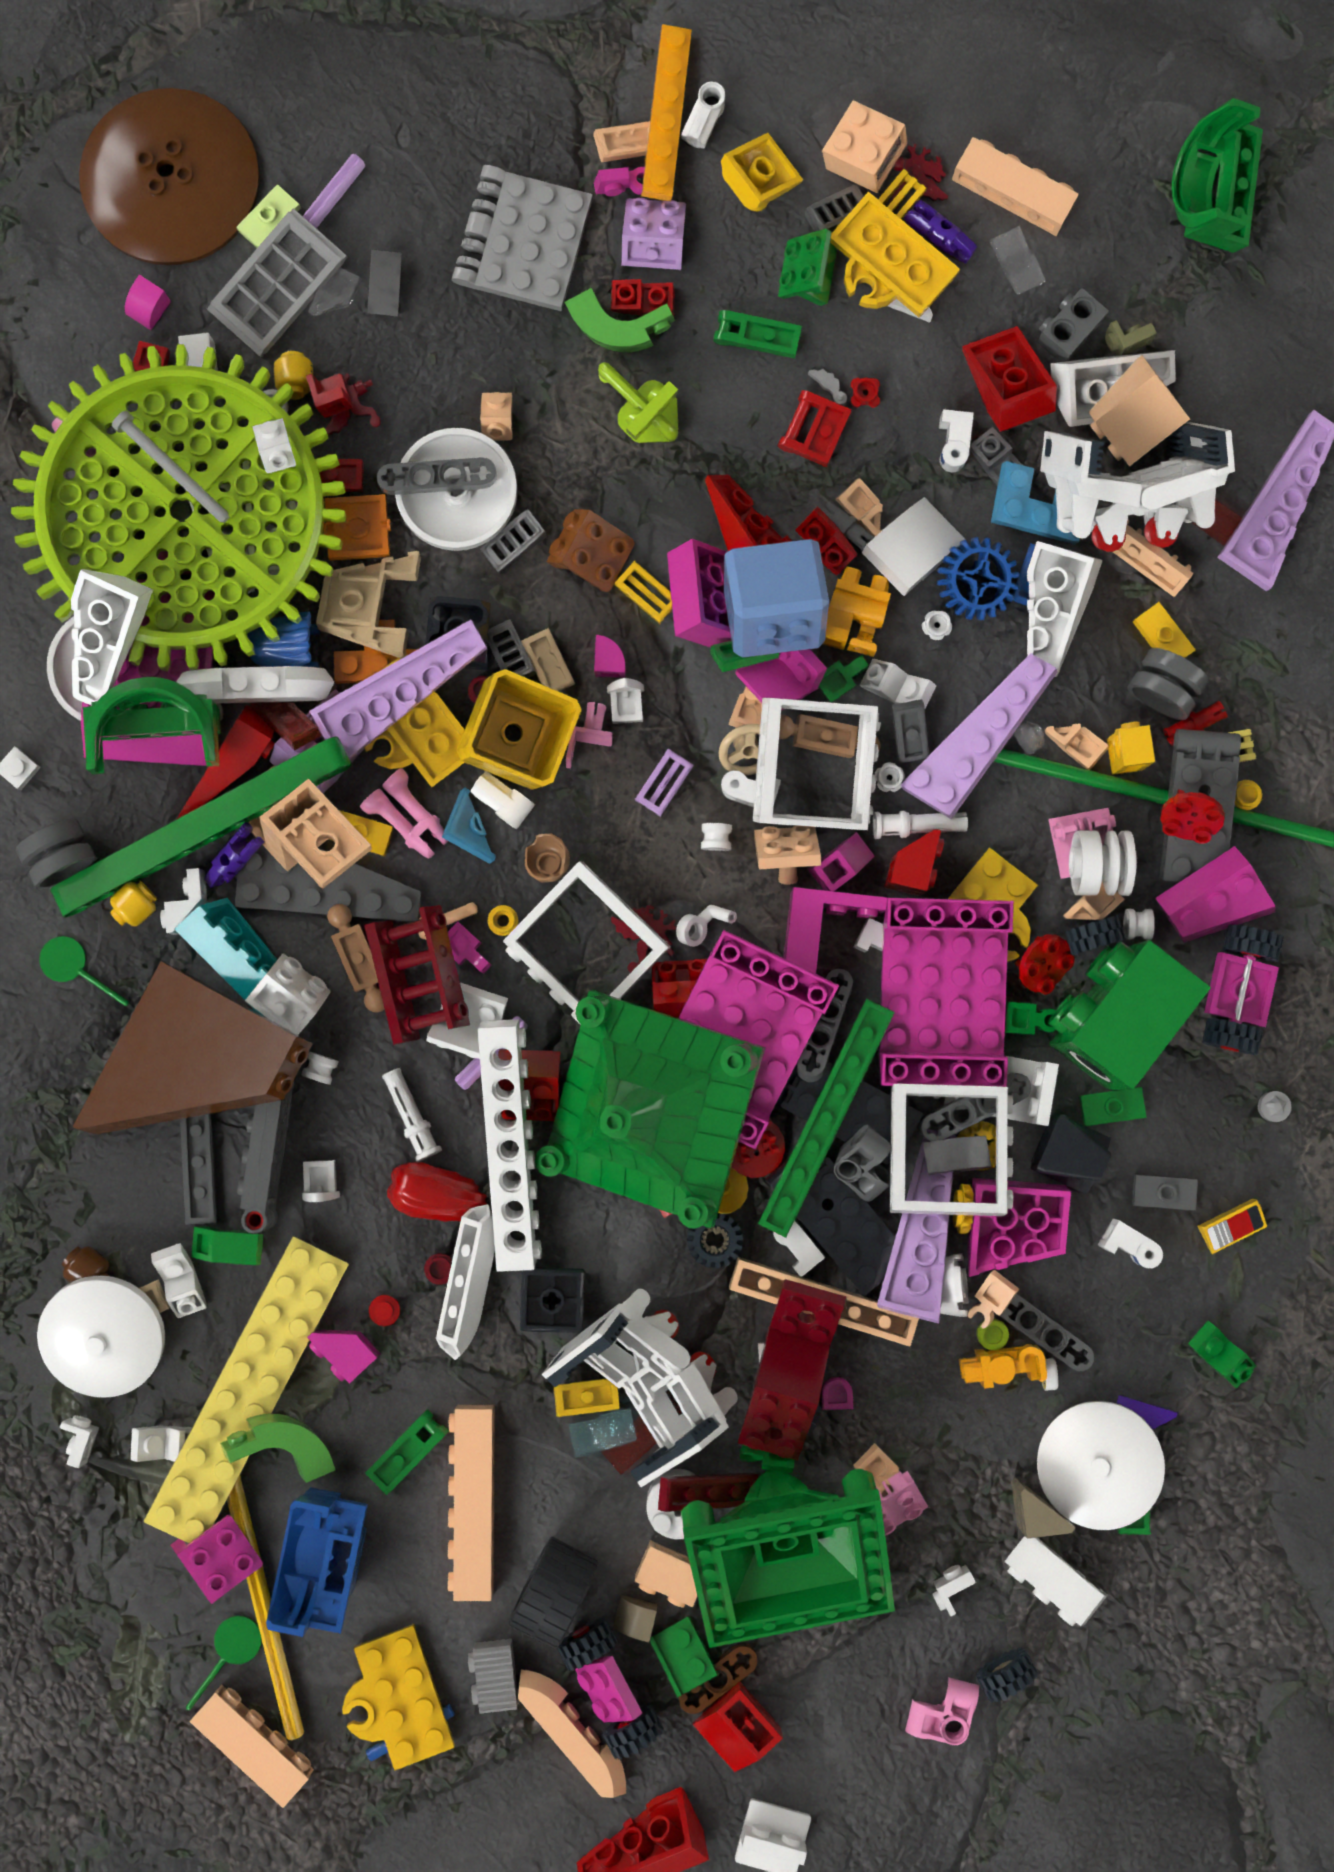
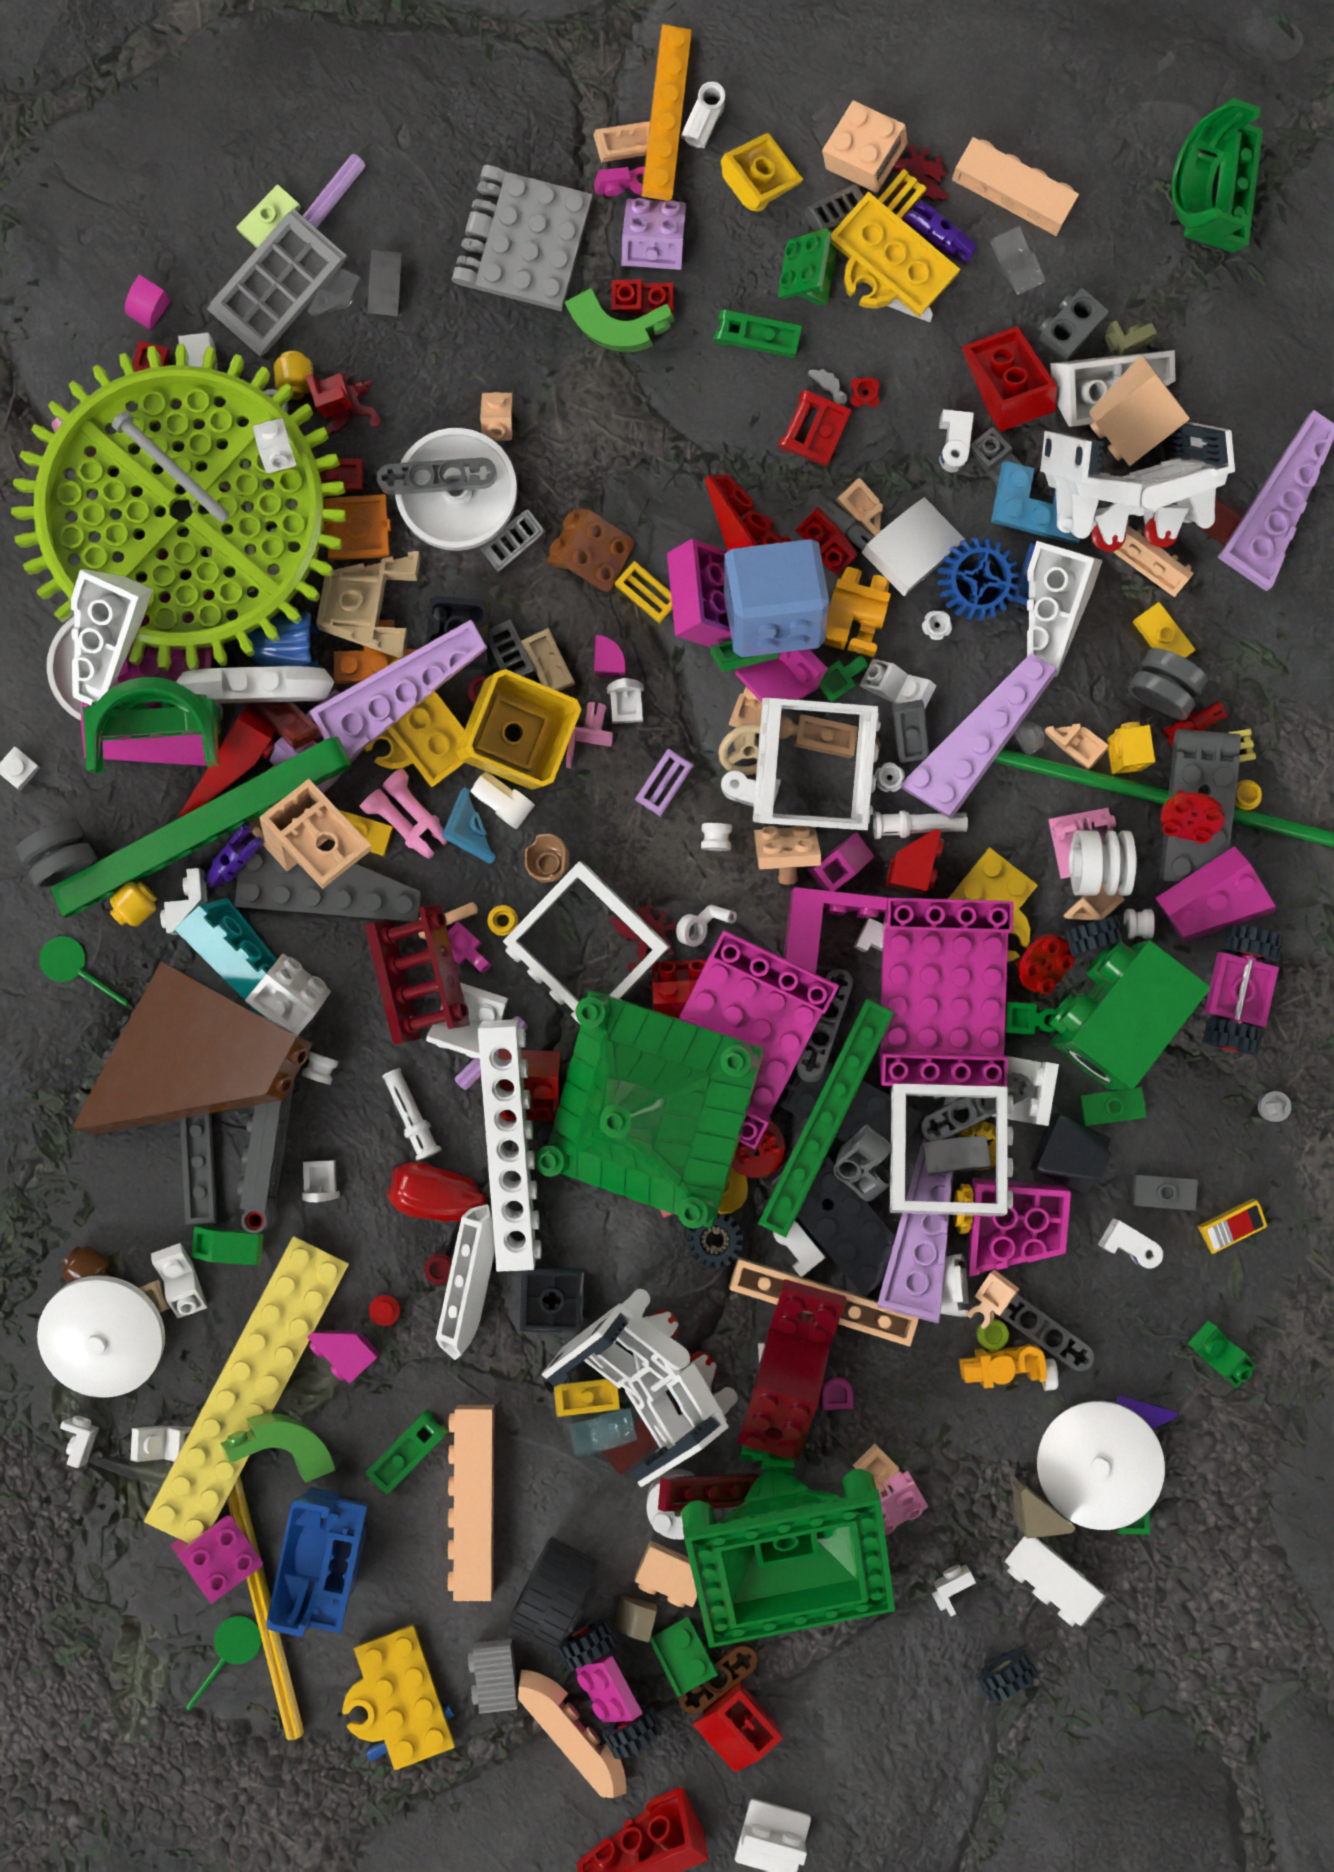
(175, 215): reddish brown dish -> none
(253, 1745): light nougat brick -> none
(356, 956): medium nougat plate -> none
(649, 411): lime plate -> none
(930, 1720): bright pink piece -> none

